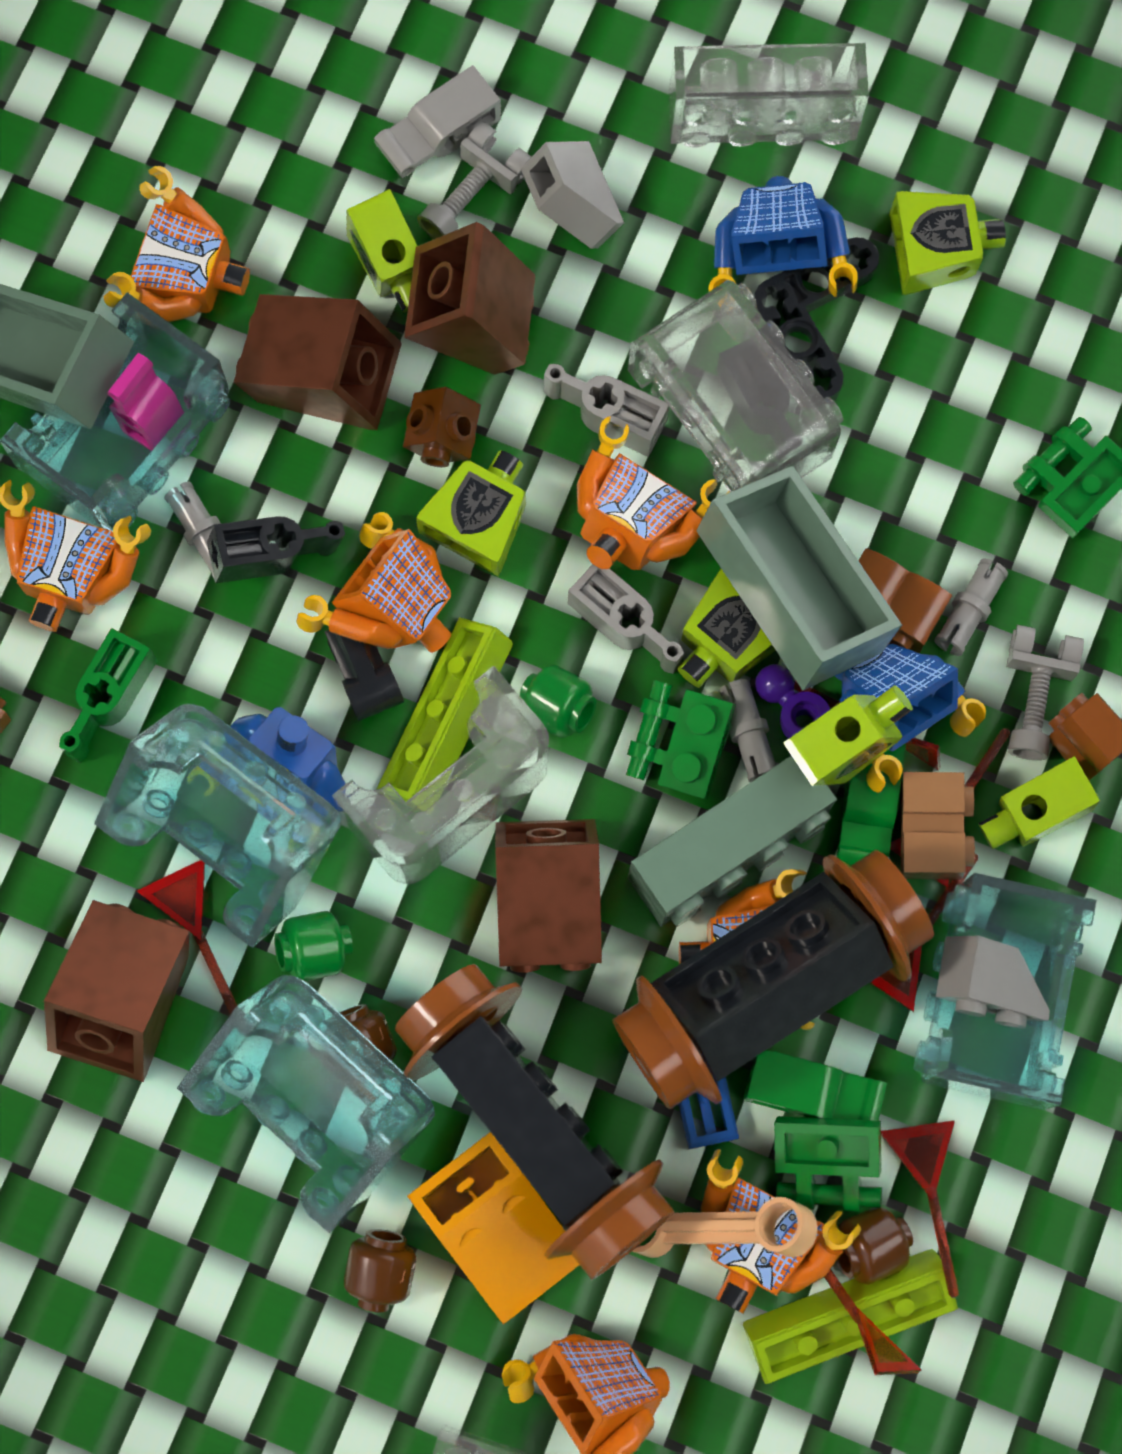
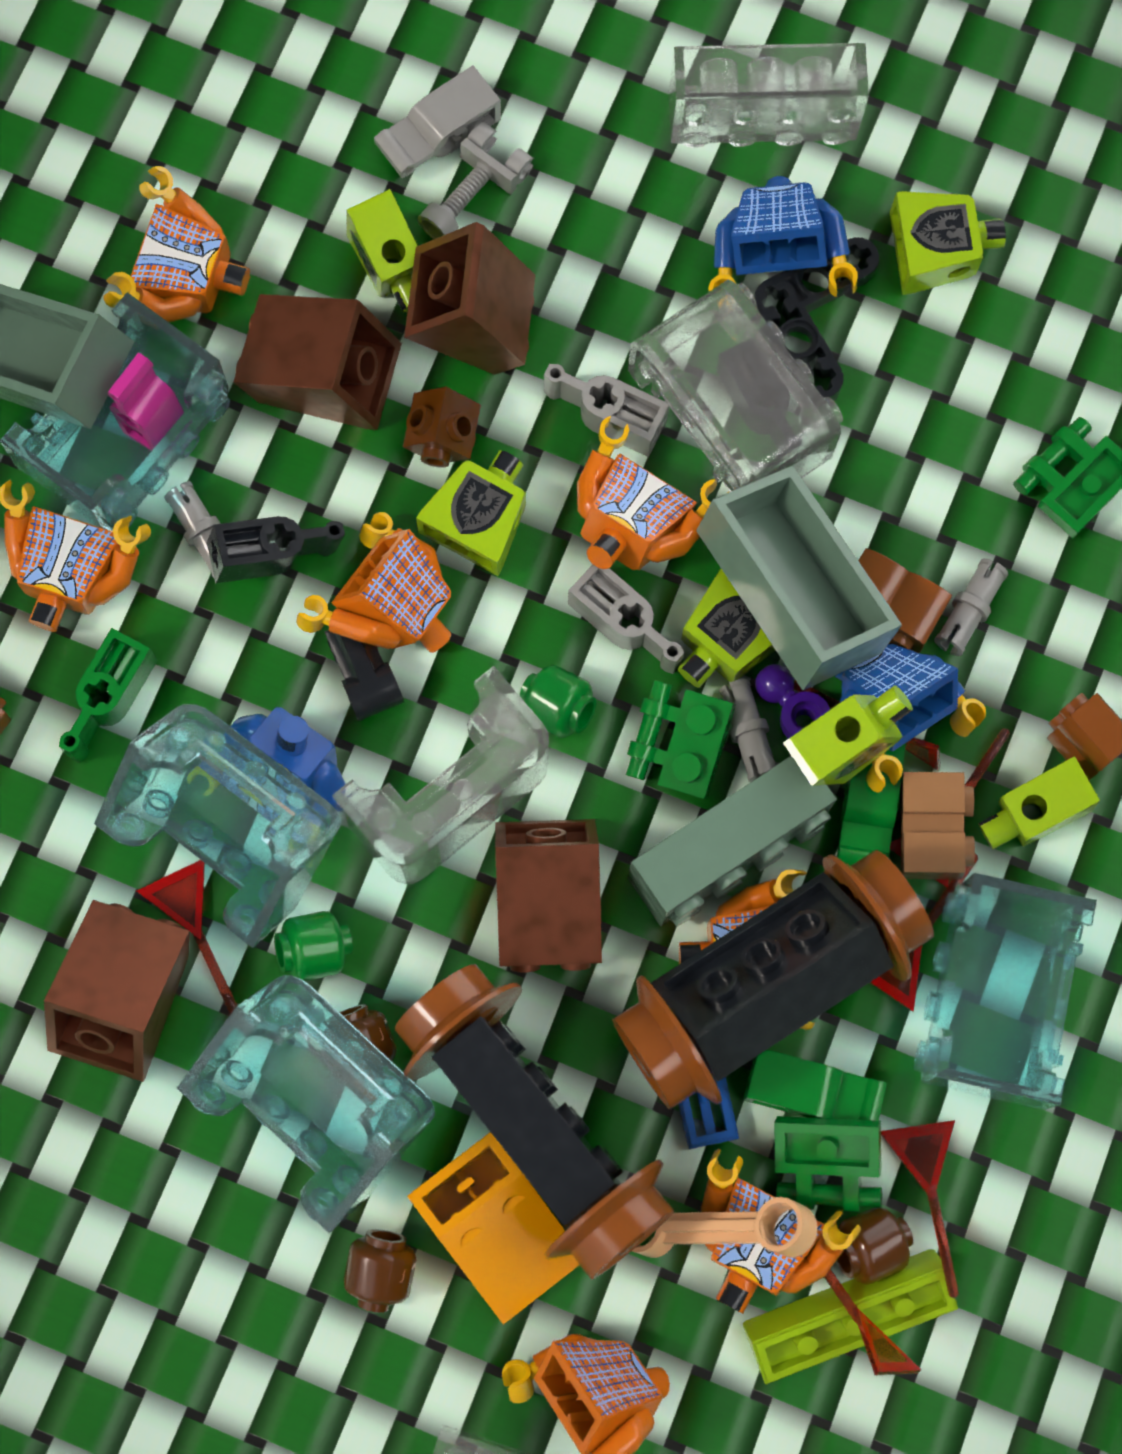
(440, 720): lime slope -> none
(573, 191): light grey slope -> none
(991, 979): light grey slope -> none
(1030, 741): light grey bar -> none

